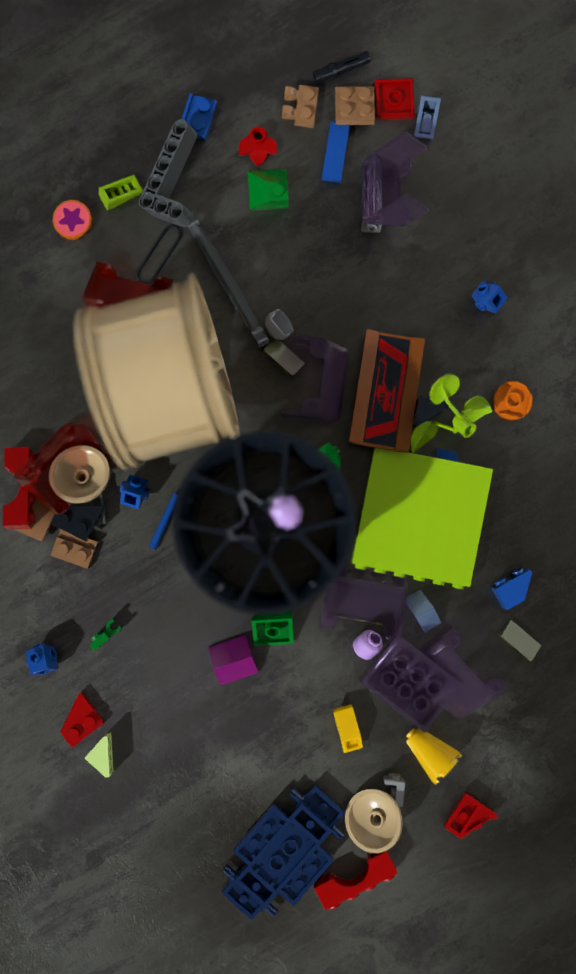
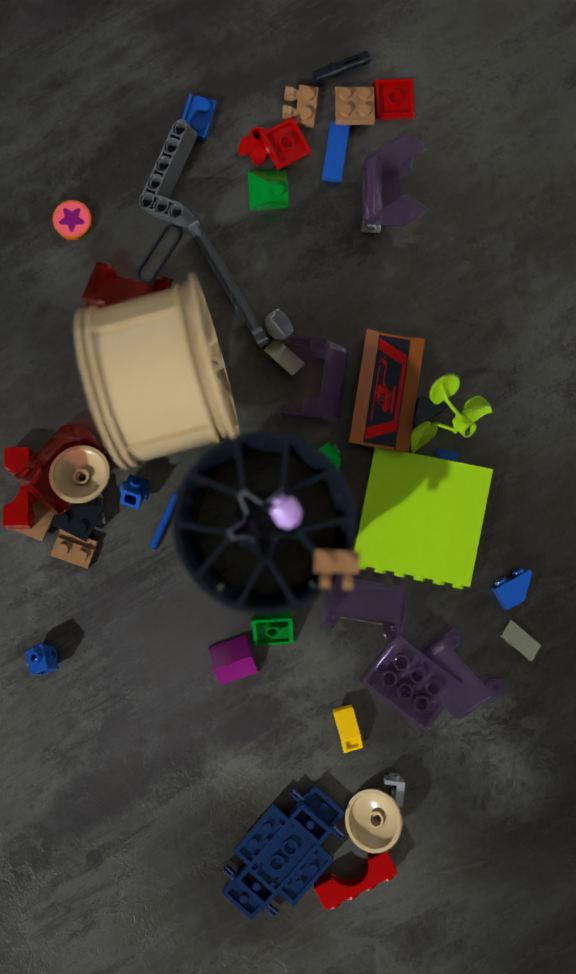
(81, 721): red wing -> none
(100, 638): green plate -> none
(101, 756): yellowish green slope -> none
(123, 197): lime slope -> none
(285, 143): none -> red plate
(336, 562): none -> medium nougat plate
(367, 644): lavender head -> none
(422, 611): sand blue slope -> none
(427, 116): sand blue slope -> none
(432, 753): yellow cone -> none
(468, 816): red wing -> none
(489, 296): blue brick -> none
(512, 400): orange tile -> none

